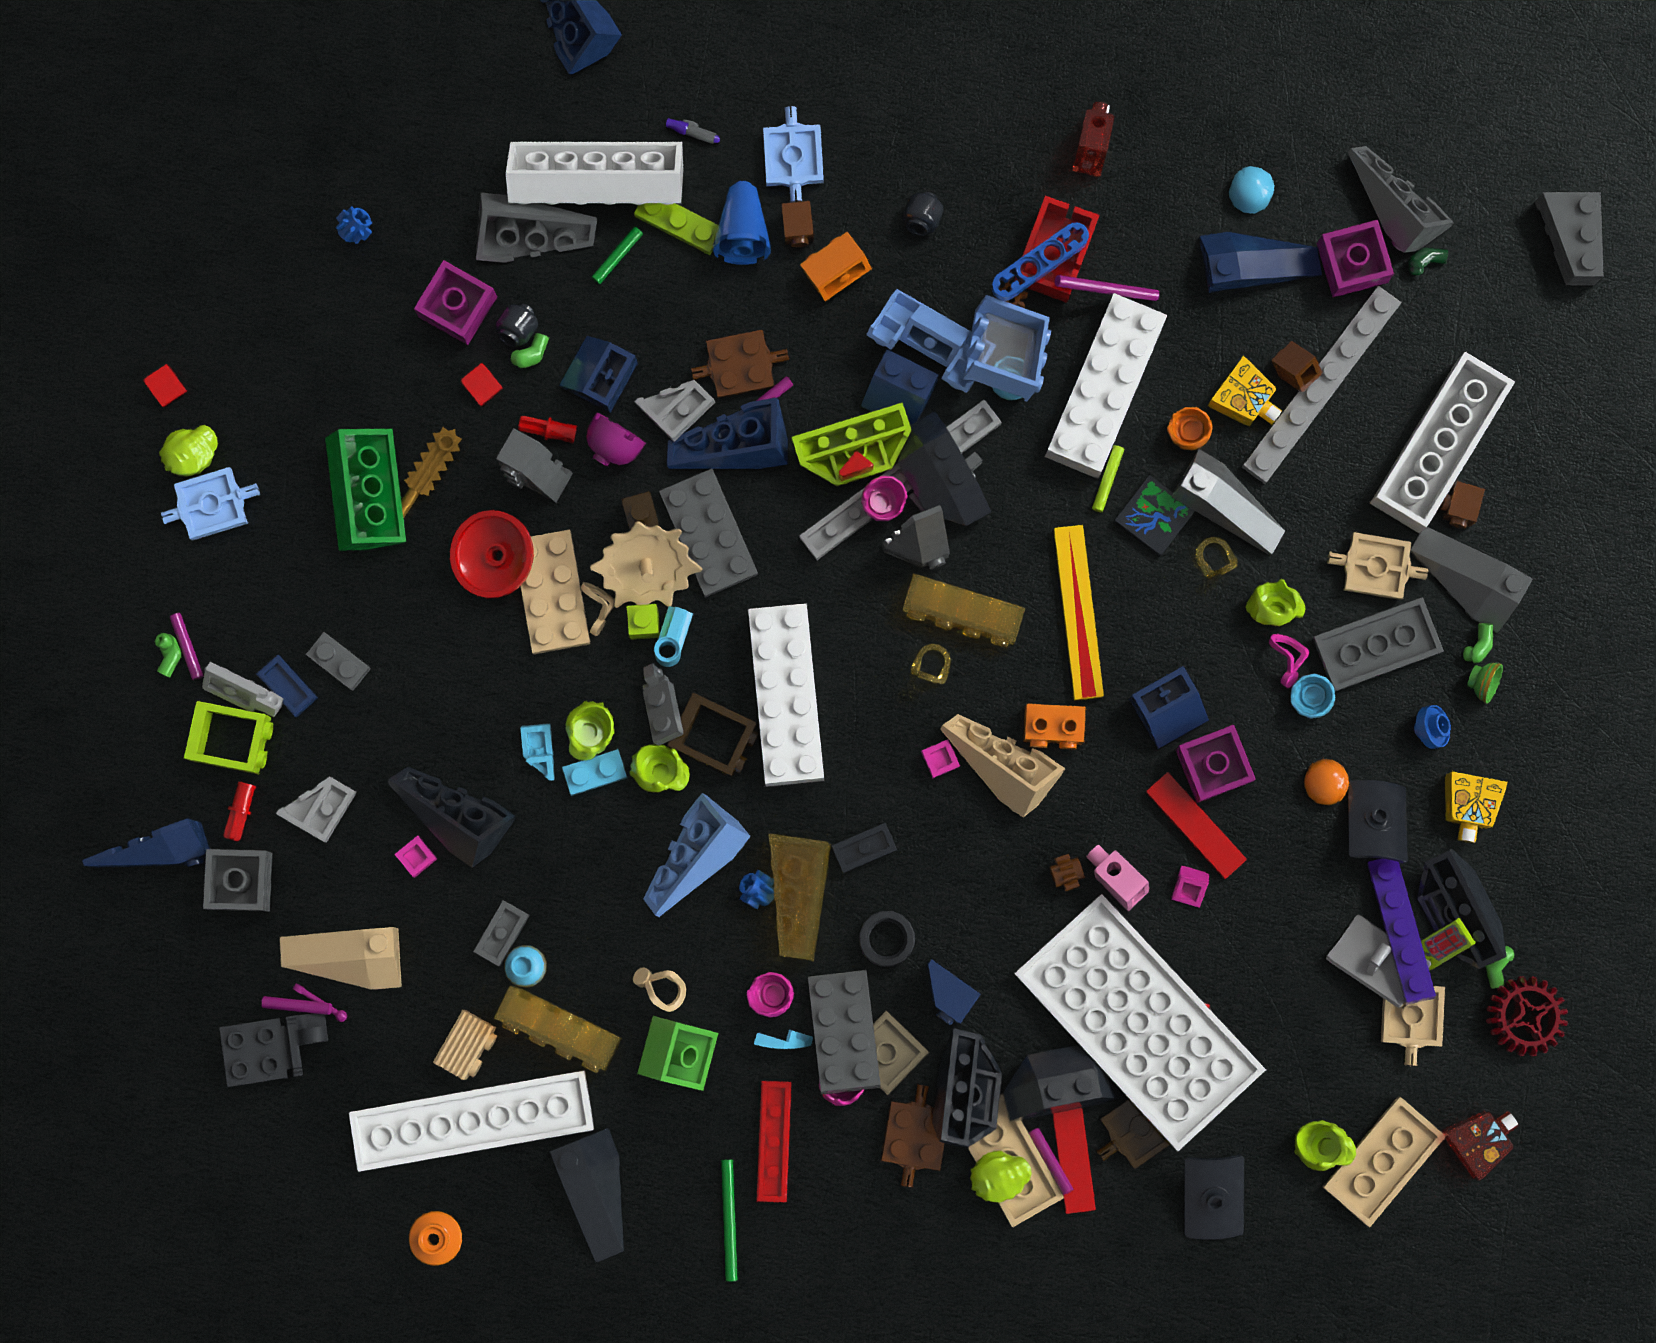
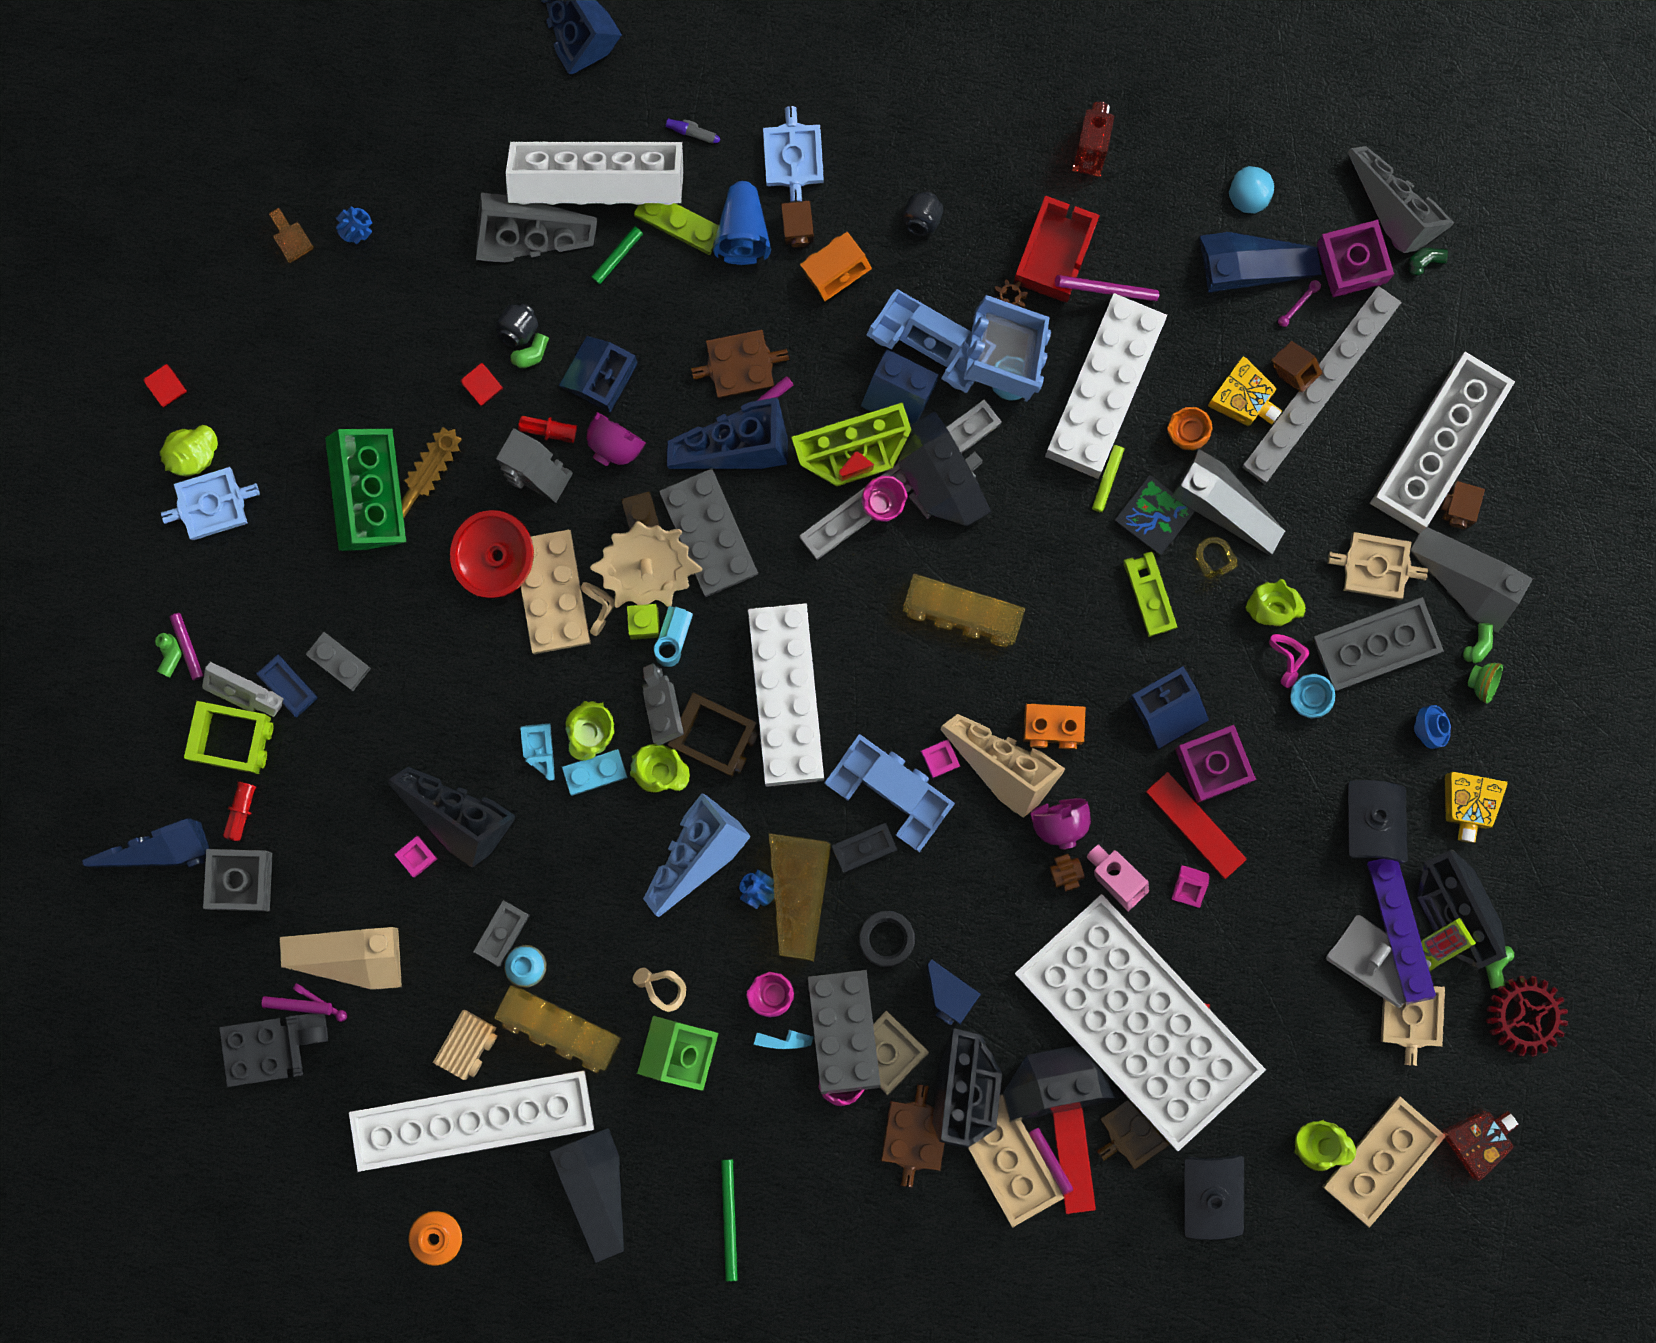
(291, 238): none -> clear orange plate
(320, 808): light grey wing -> none
(455, 302): magenta brick -> none
(676, 408): light grey wing -> none
(774, 1141): red tile -> none
(896, 784): none -> medium blue bracket
(921, 540): dark grey wedge -> none
(928, 677): clear yellow piece -> none
(1000, 1176): lime hair -> none
(1041, 263): blue beam -> none
(1063, 822): none -> magenta cylinder
(1078, 612): yellow tile -> none
(1150, 595): none -> lime plate
(1314, 287): none -> magenta hinge
(1326, 782): orange hair -> none
(1576, 234): dark grey wedge -> none

